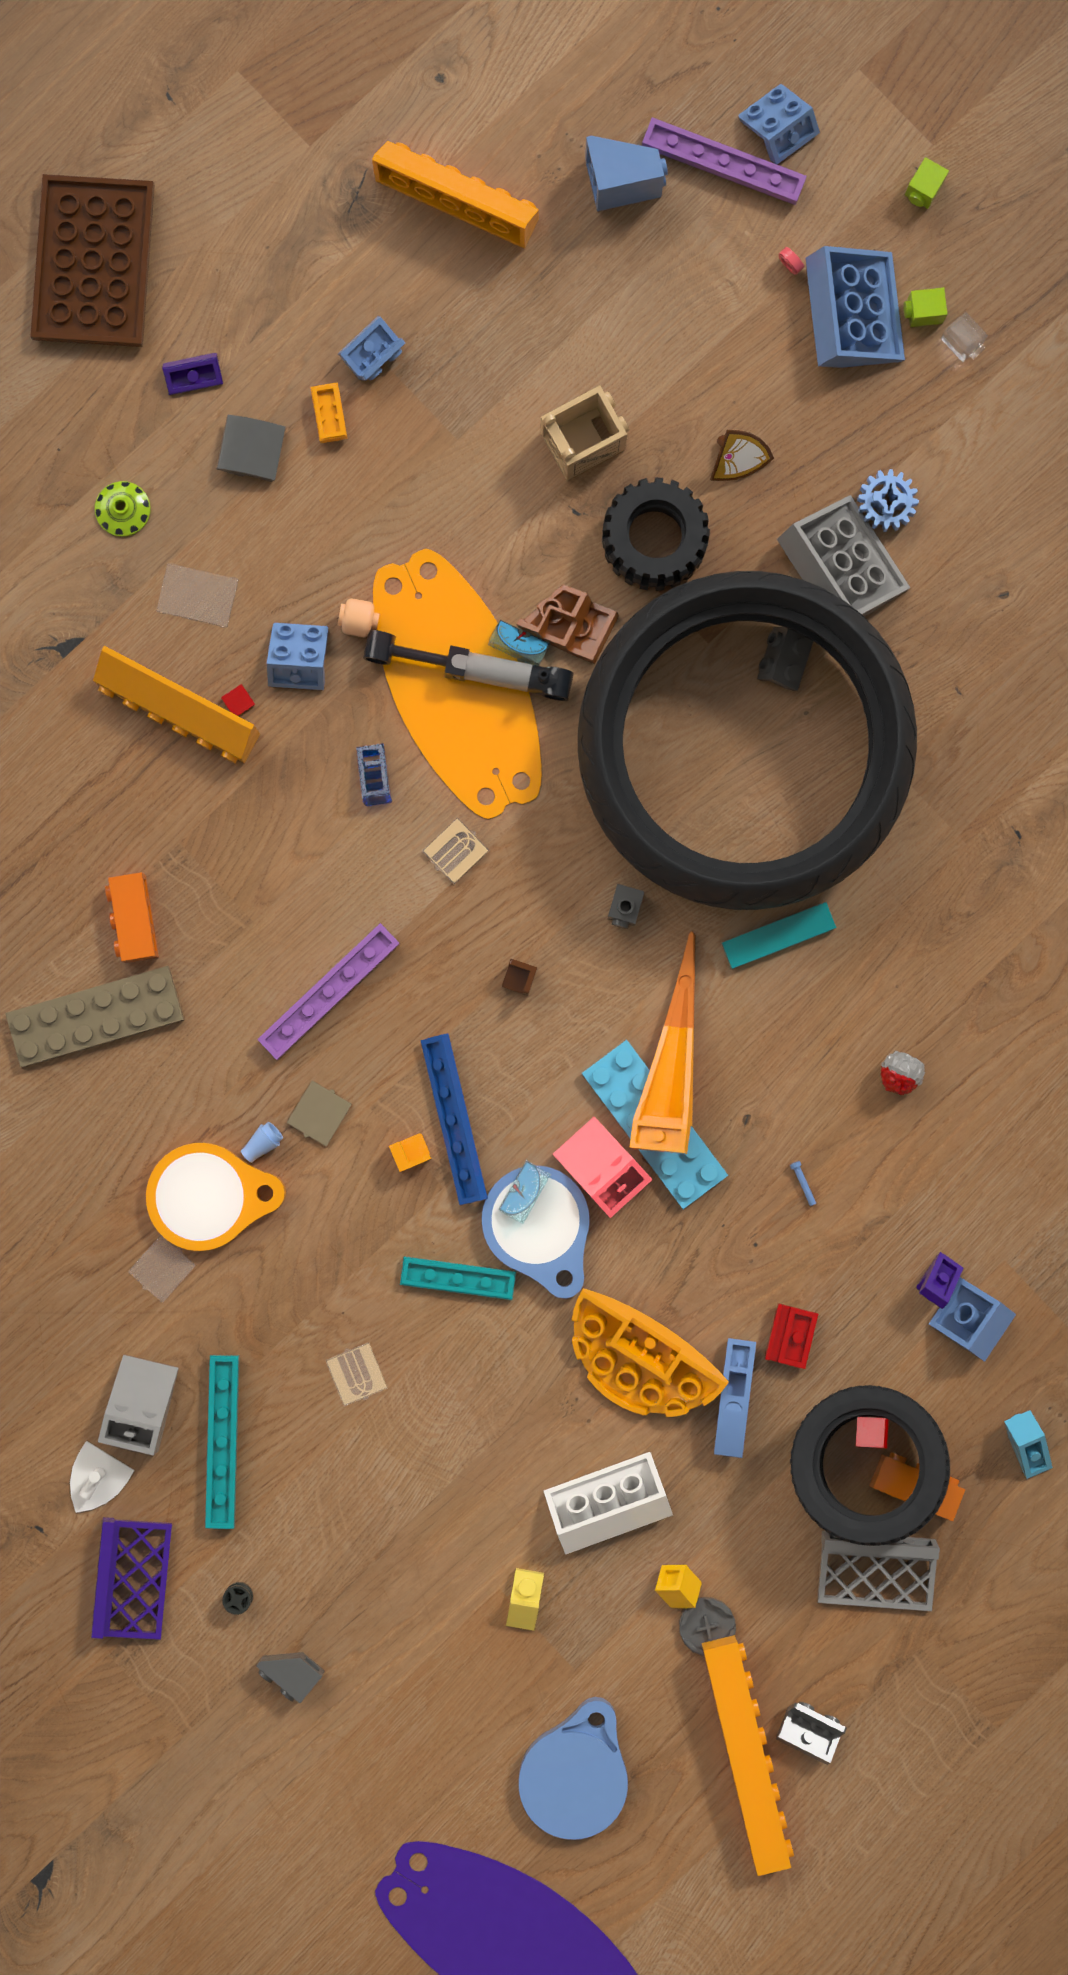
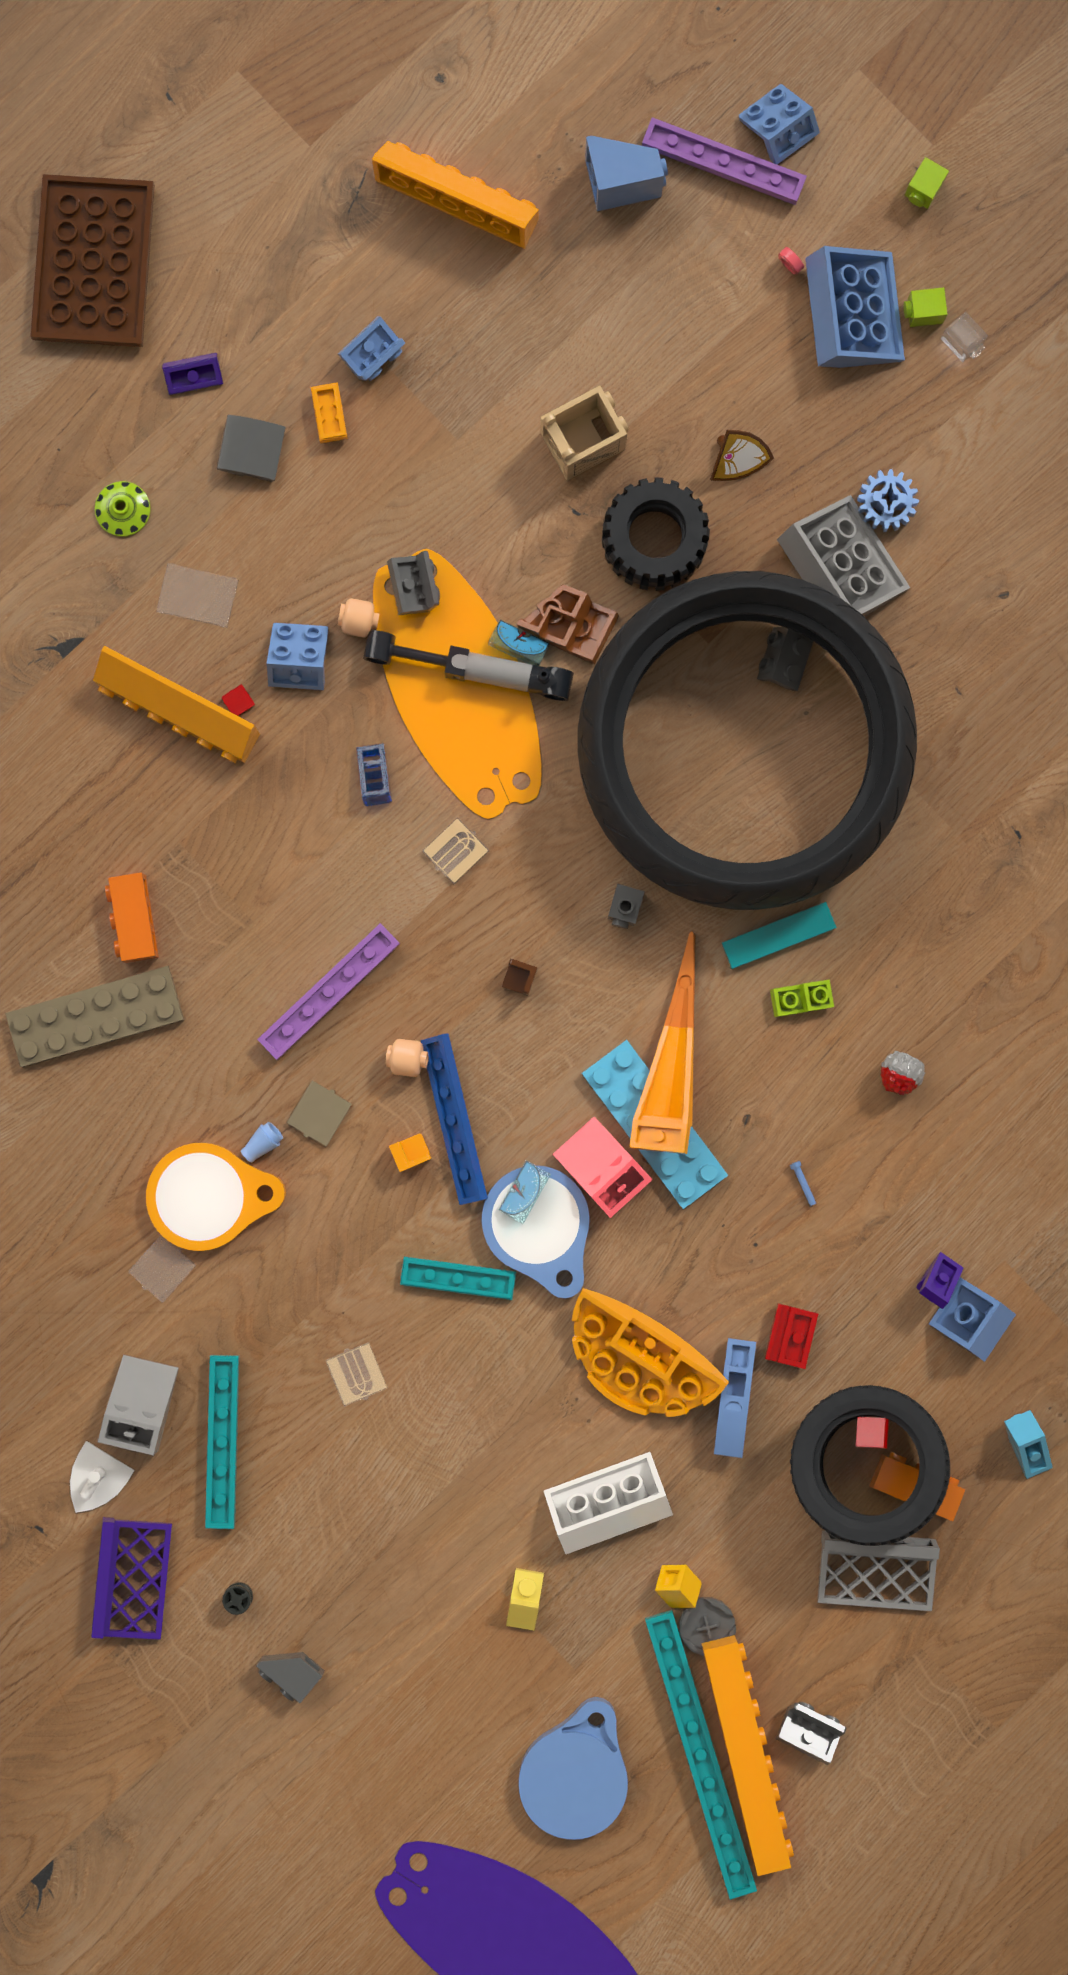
(406, 1057): none -> light nougat head
(413, 583): none -> dark grey bracket
(700, 1754): none -> teal plate
(802, 998): none -> lime slope

